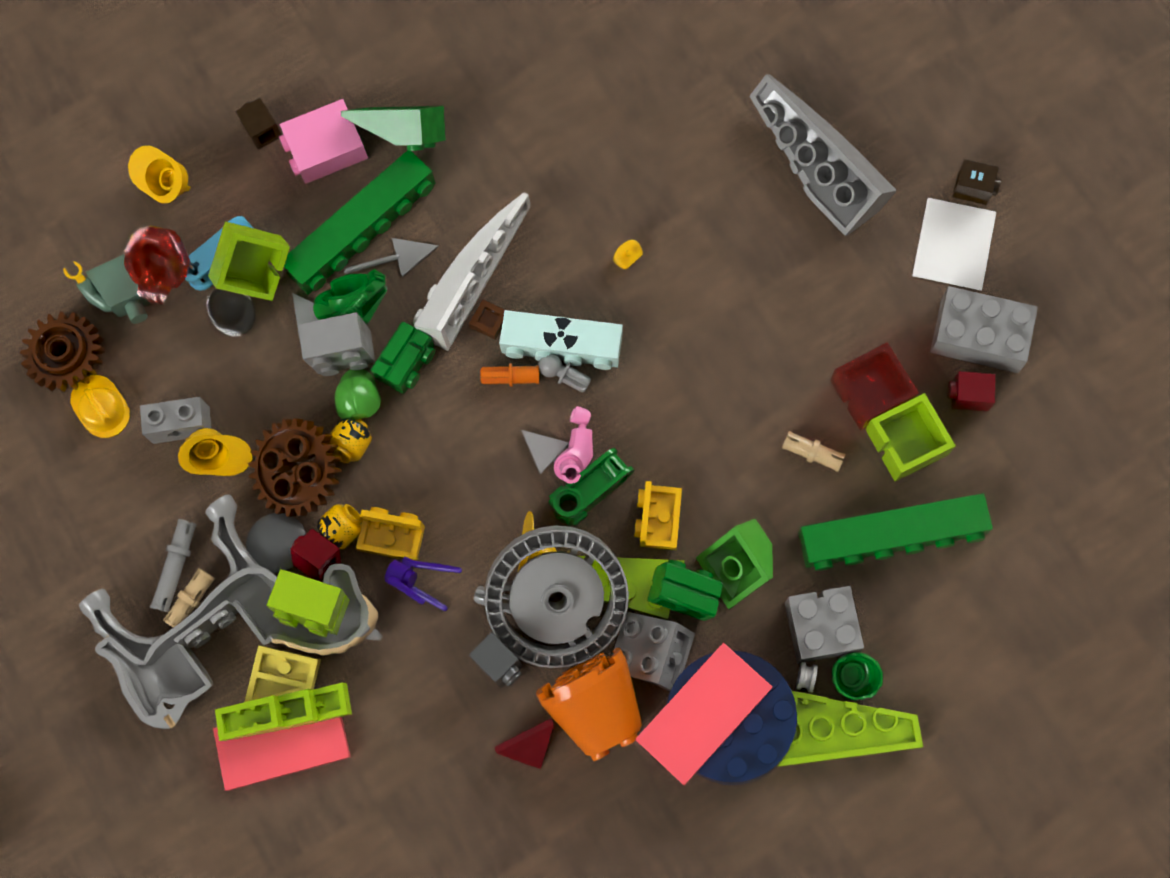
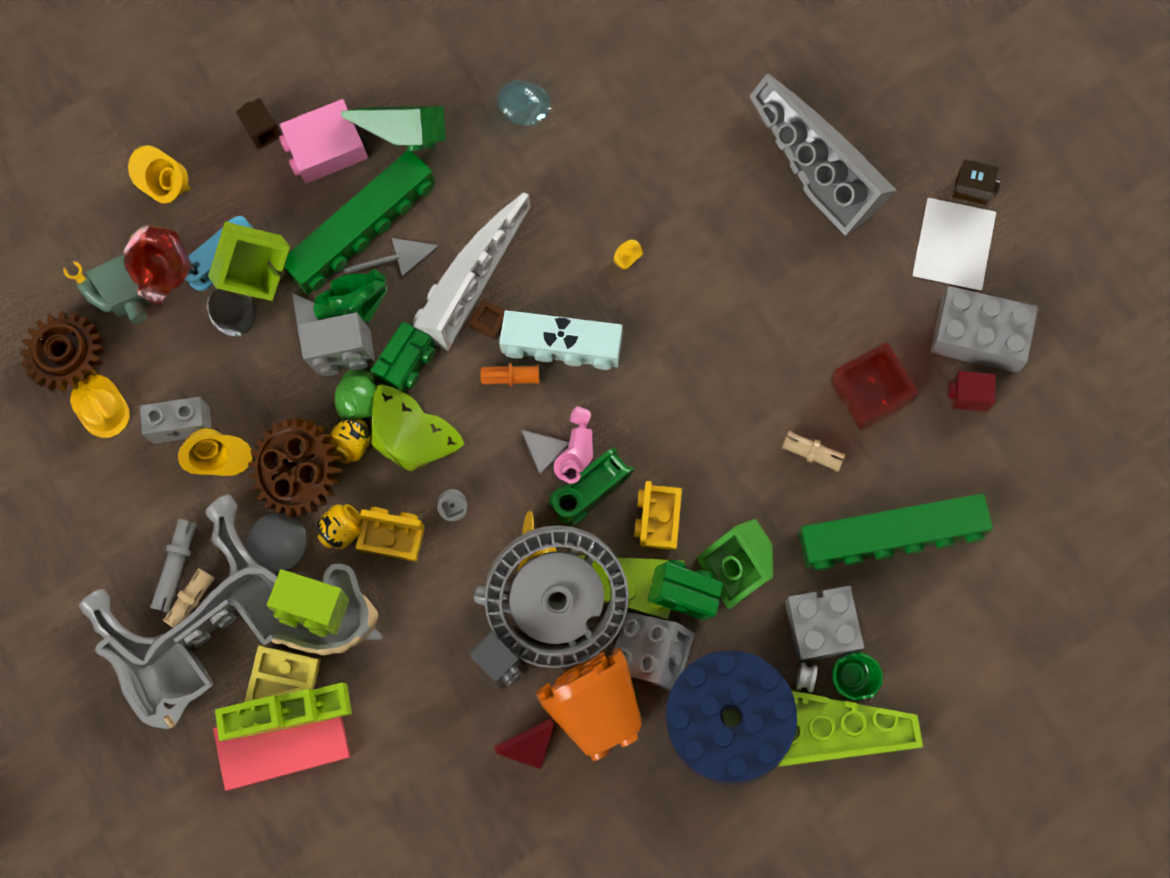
(314, 554): dark red brick -> none
(403, 577): dark purple plant -> none
(408, 435): none -> lime piece
(452, 505): none -> light grey tile
(523, 102): none -> clear light blue hat
(552, 366): light grey axle -> none
(703, 714): coral tile -> none
(910, 437): lime piece -> none

